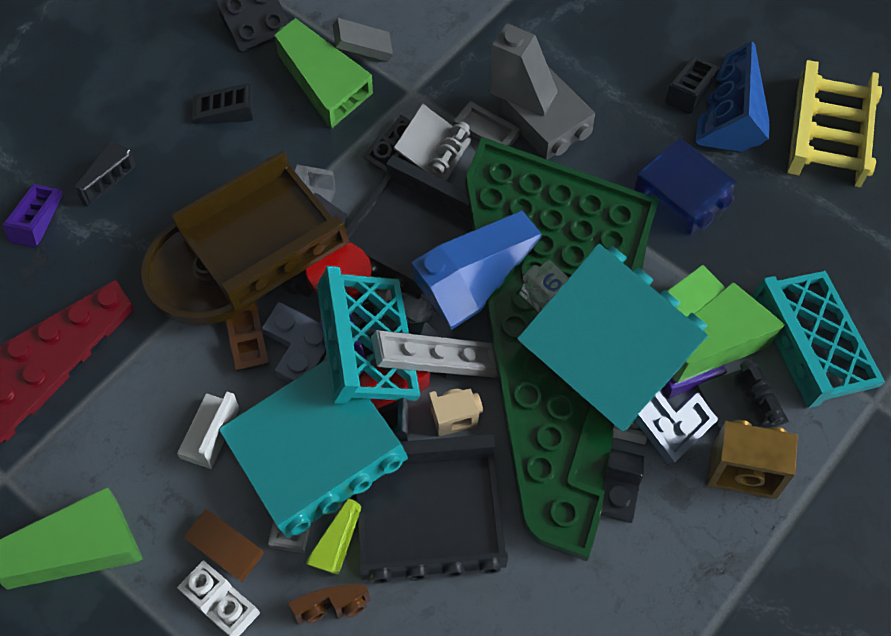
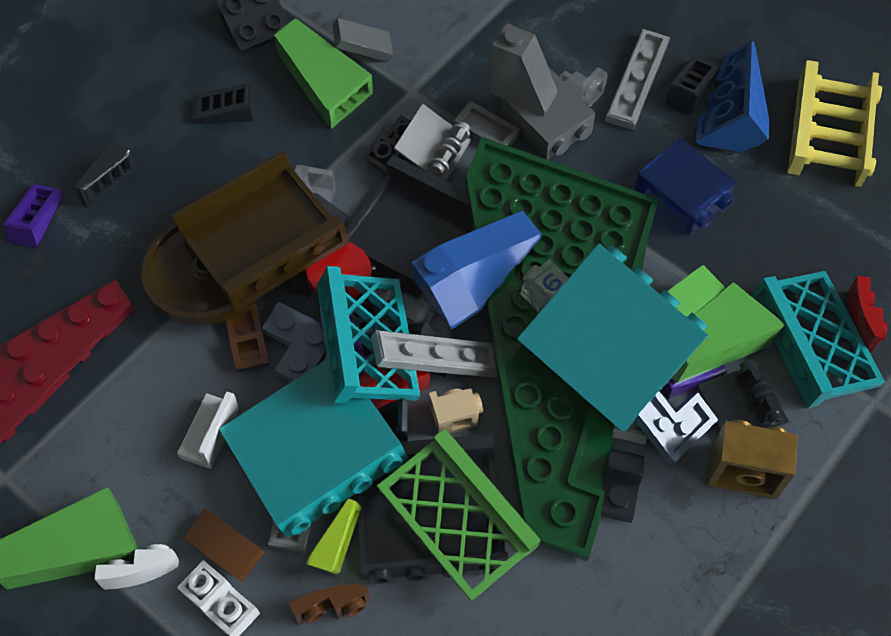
(147, 566): none -> white slope
(483, 494): none -> bright green fence
(586, 88): none -> clear panel
(637, 79): none -> light grey tile
(863, 314): none -> red slope

